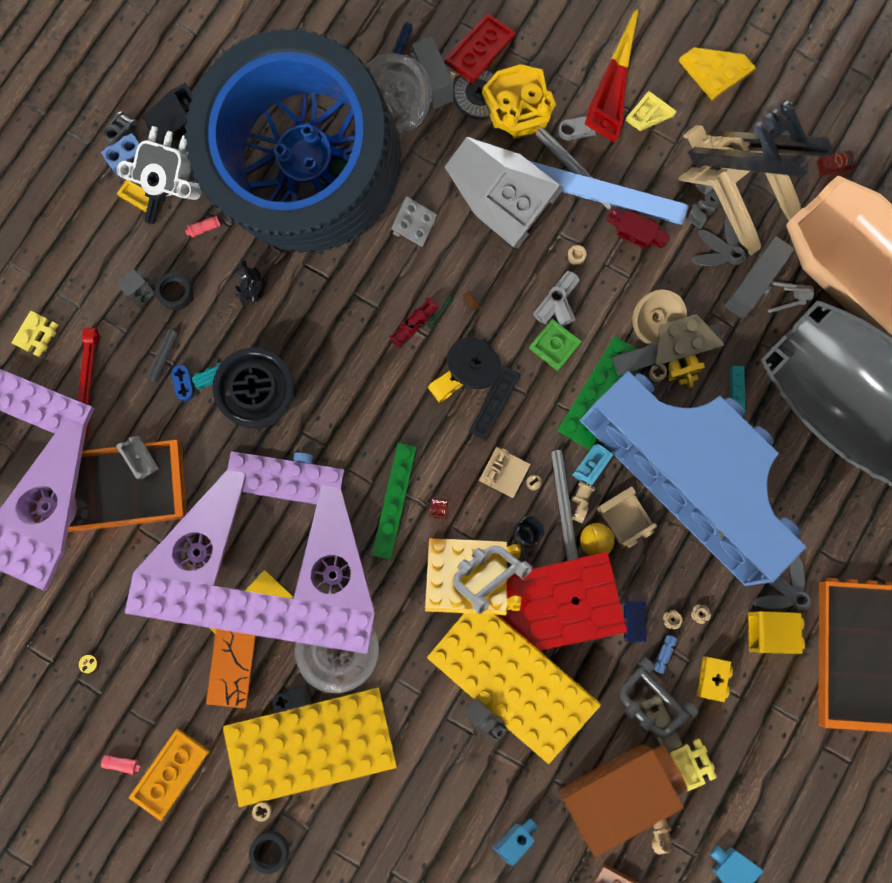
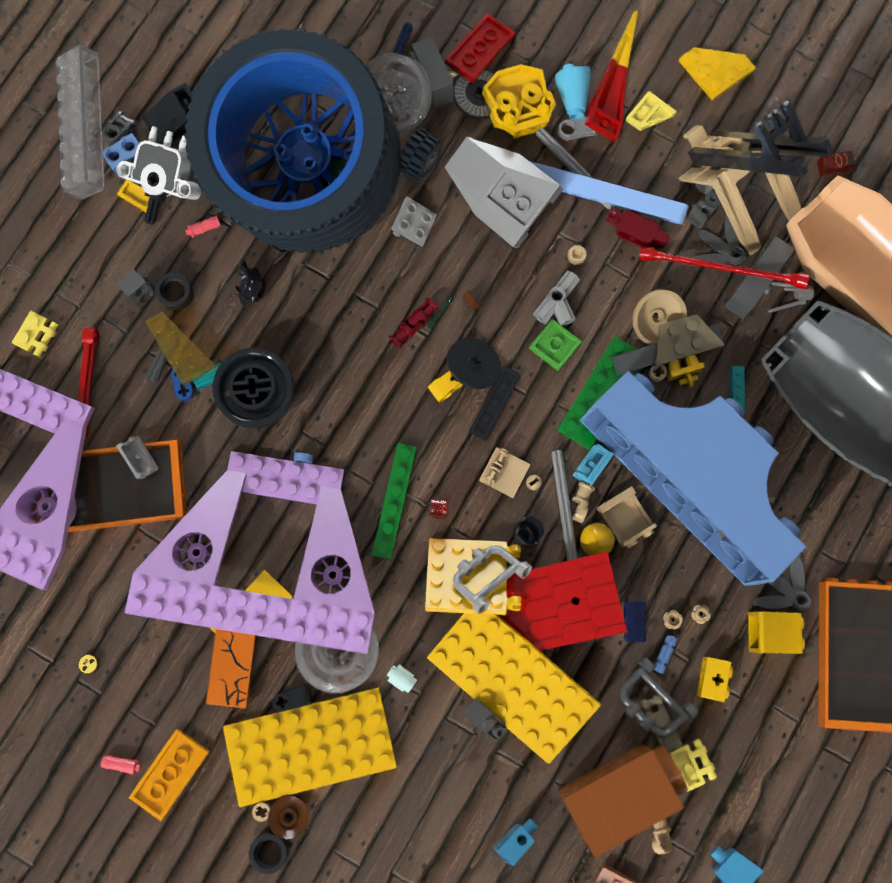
(80, 123): none -> clear brick
(179, 350): none -> clear yellow wing
(277, 813): none -> reddish brown dish
(401, 678): none -> light aqua brick
(420, 154): none -> black wheel
(574, 86): none -> medium azure cone
(798, 280): none -> red hose

